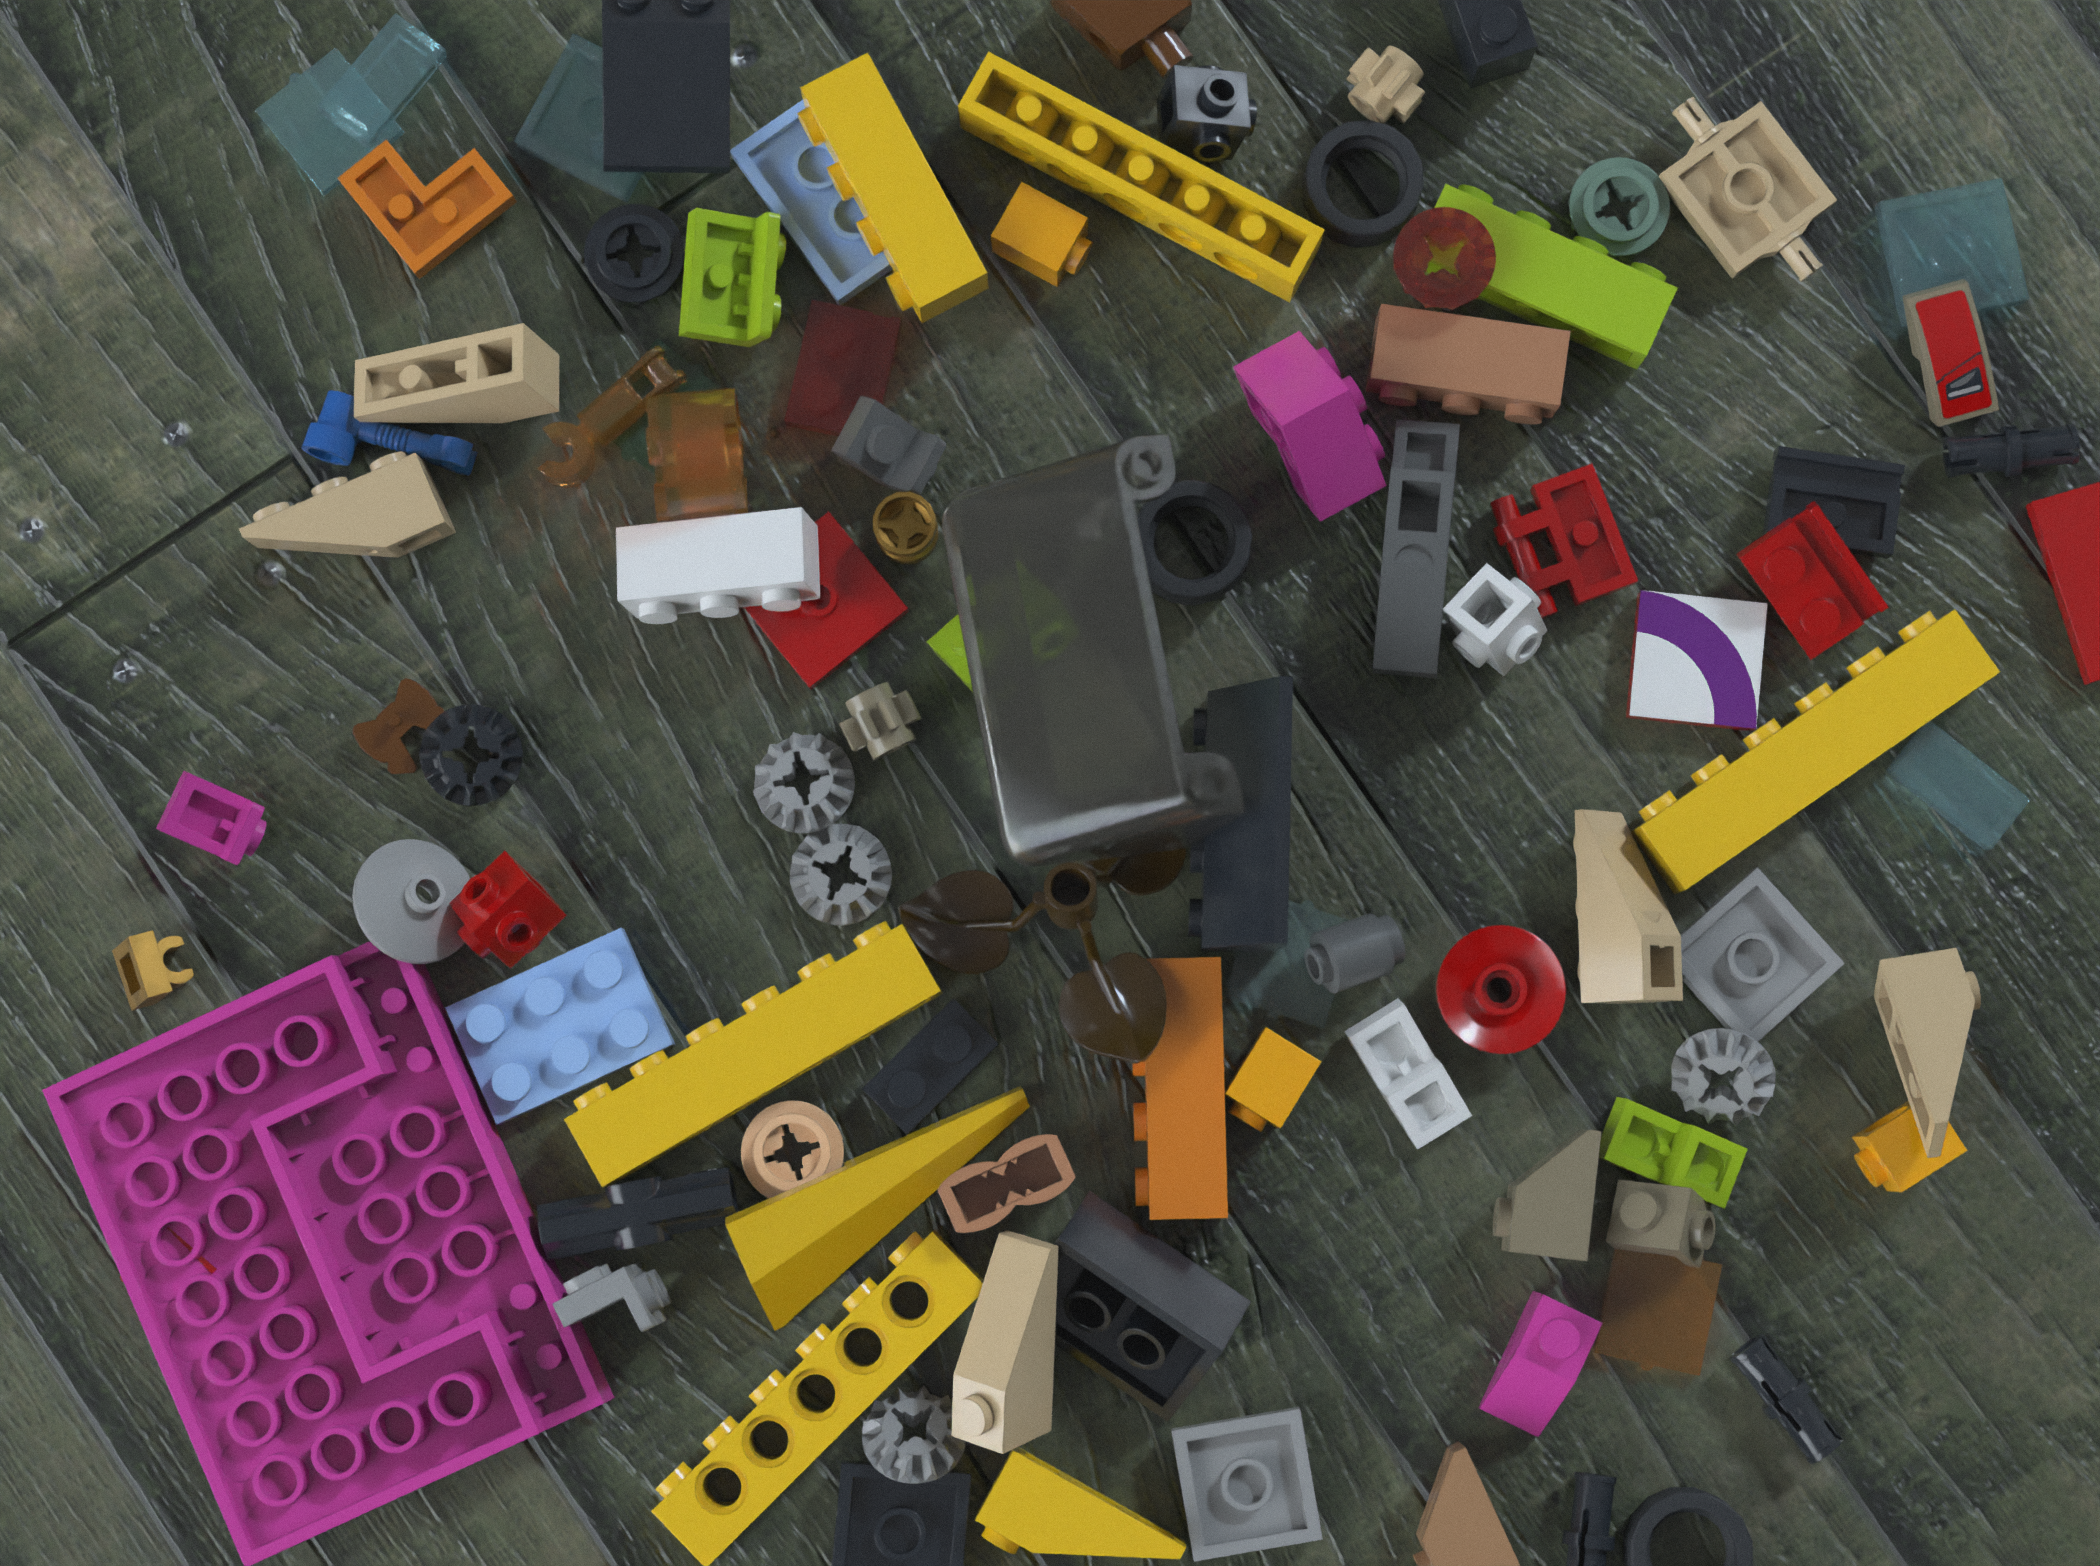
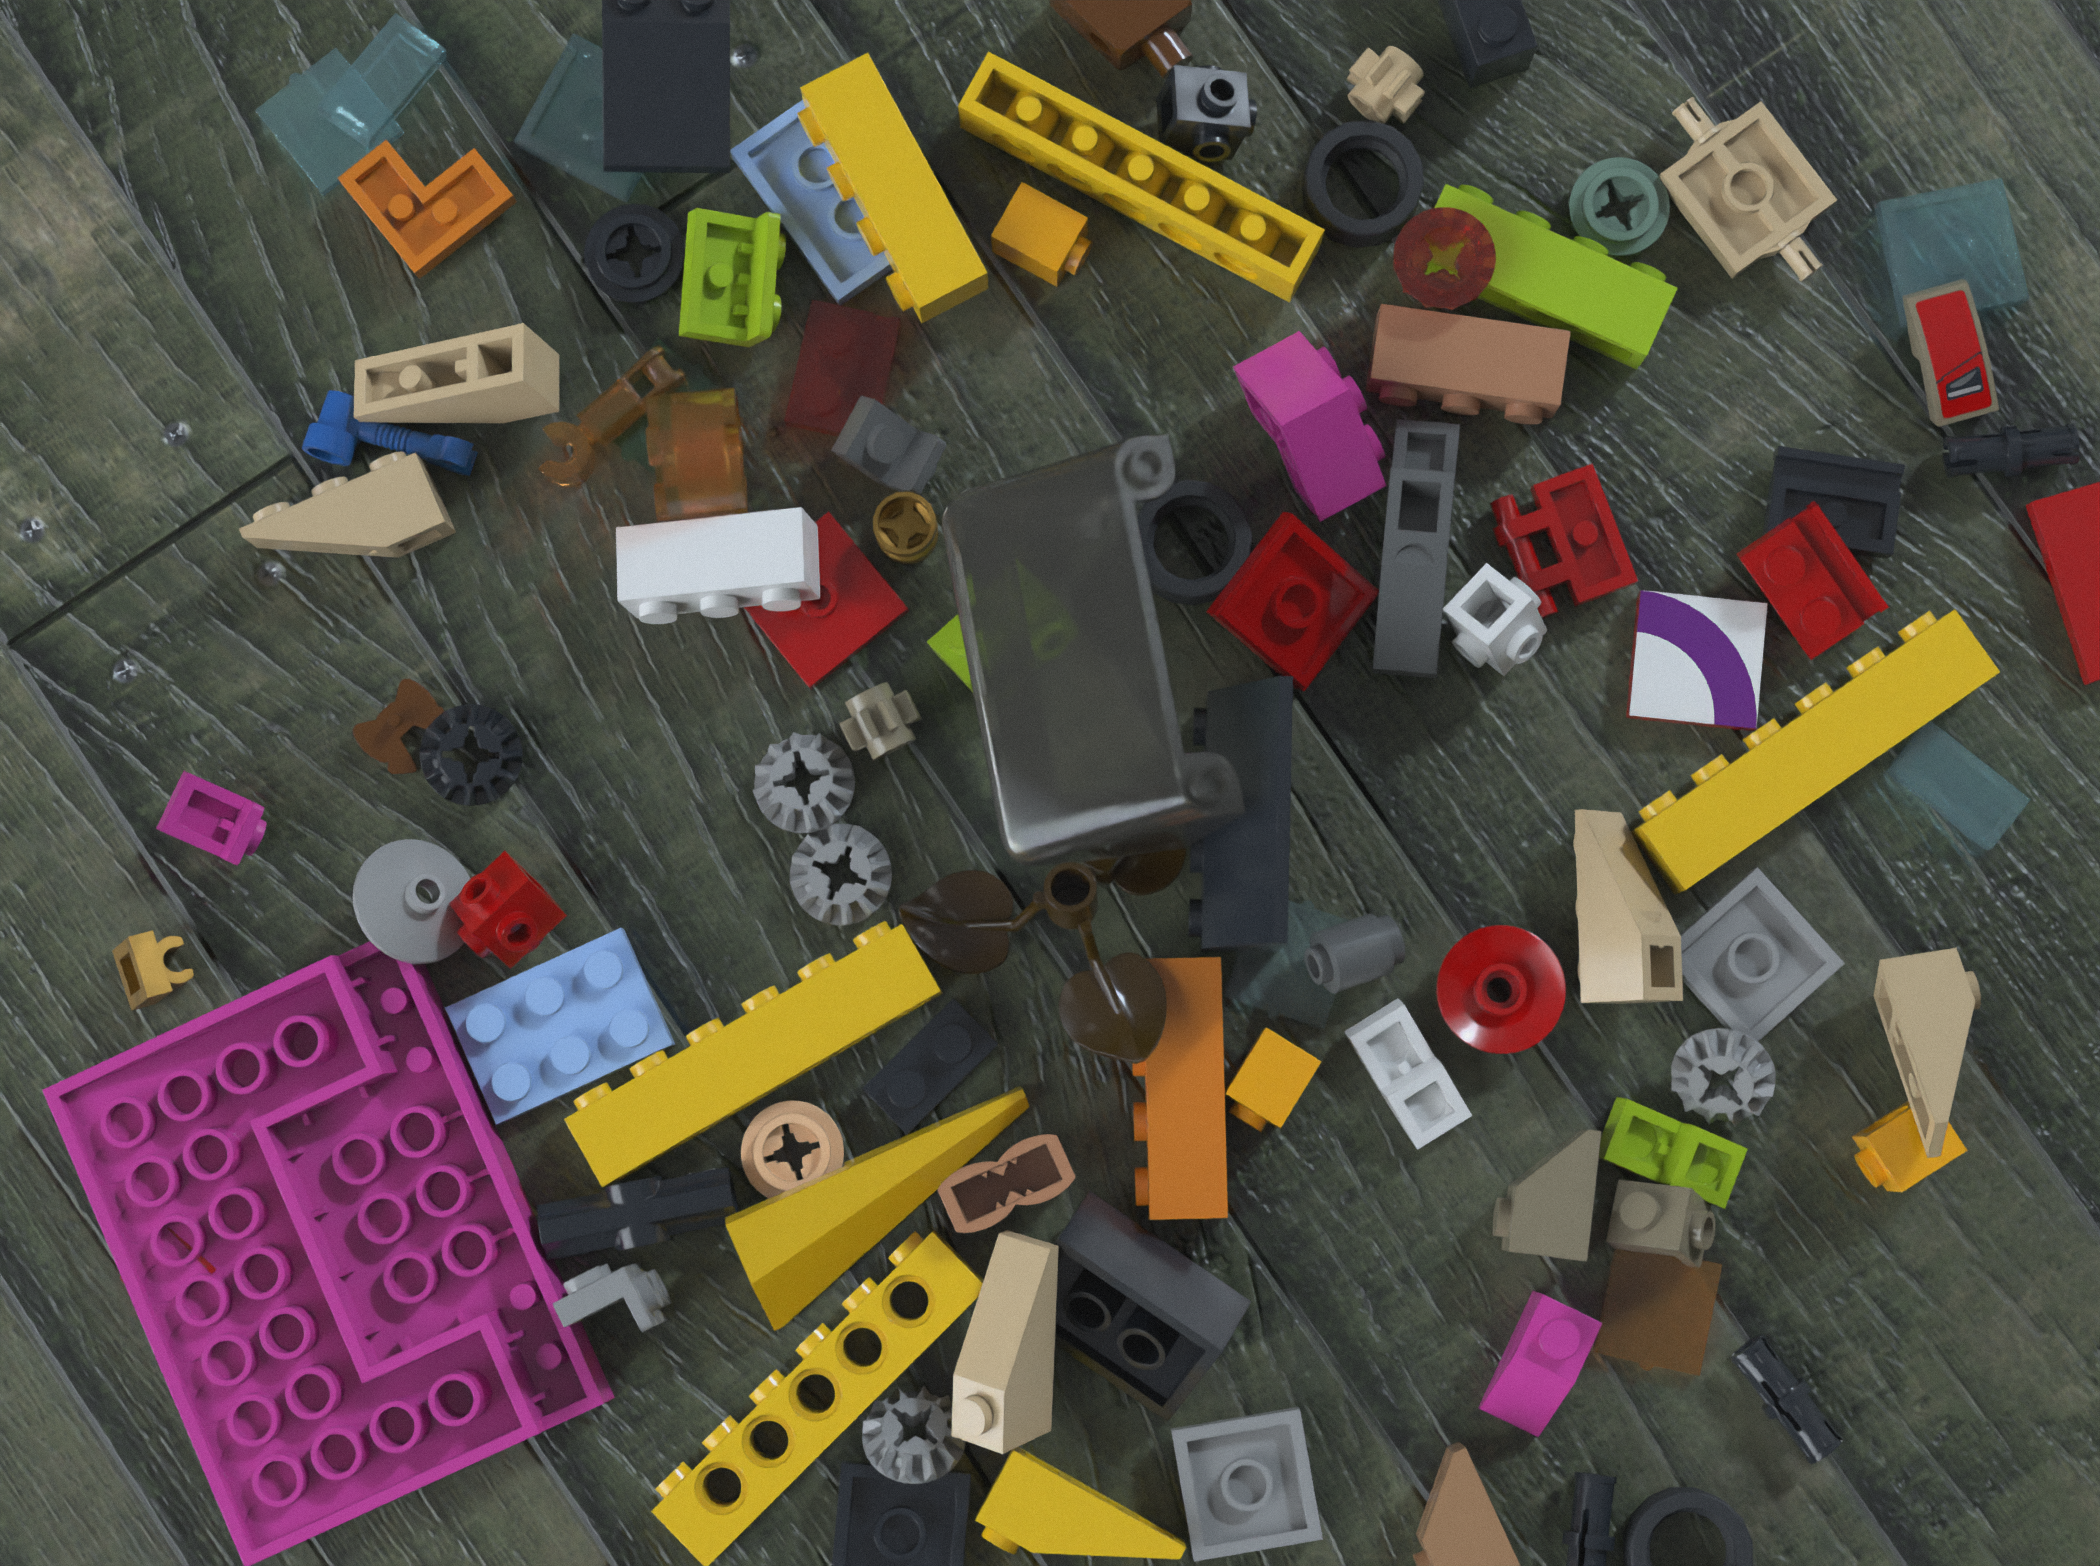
(1293, 601): none -> red tile

